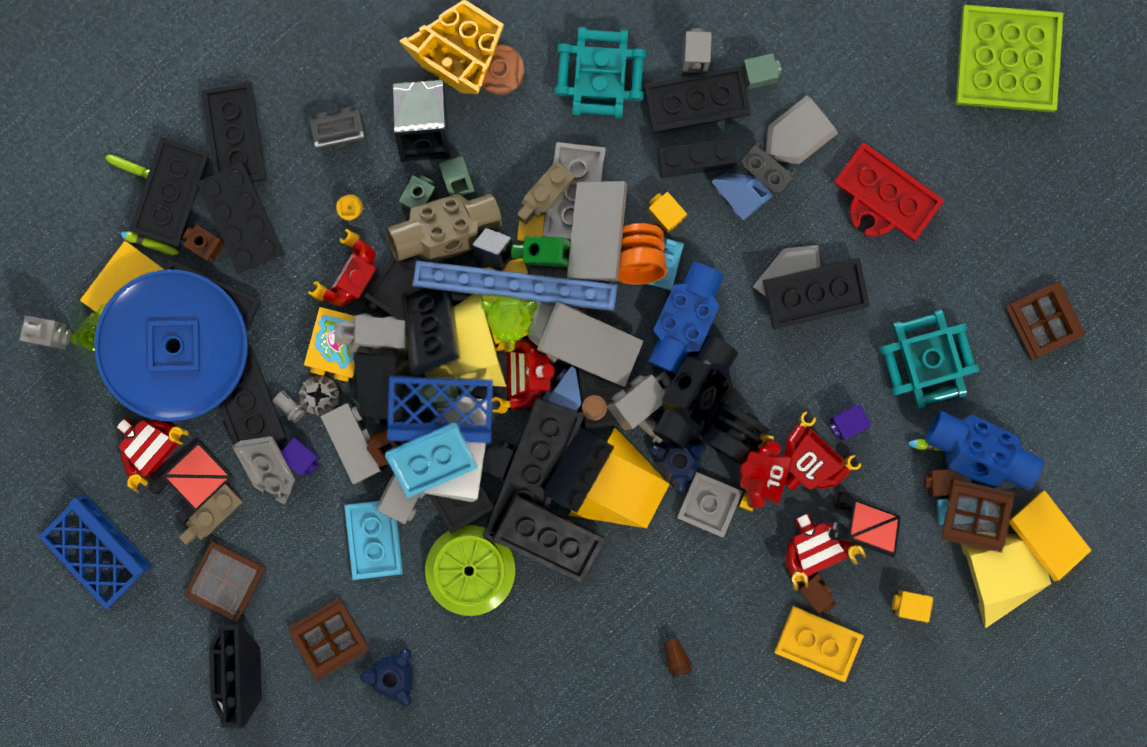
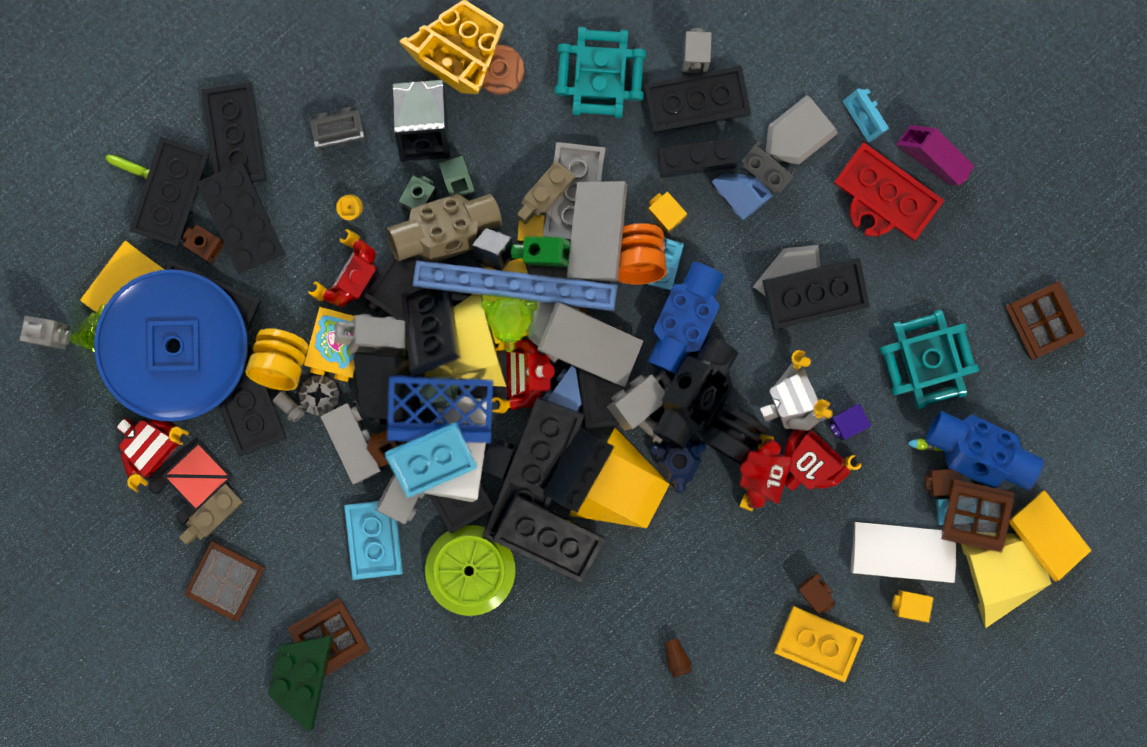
(105, 533): blue fence -> none
(149, 243): lime piece -> none
(235, 675): black wedge -> none
(265, 466): light grey tile -> none
(277, 359): none -> yellow wheel
(300, 457): dark purple brick -> none
(300, 678): none -> dark green wing
(392, 677): dark blue rock -> none
(594, 407): medium nougat piece -> none
(709, 504): light grey tile -> none
(761, 71): sand green brick -> none
(795, 398): none -> torso
(814, 550): torso -> none
(865, 114): none -> medium azure plate
(867, 526): flag -> none
(902, 552): none -> white slope
(936, 154): none -> magenta slope
(1009, 58): lime plate -> none

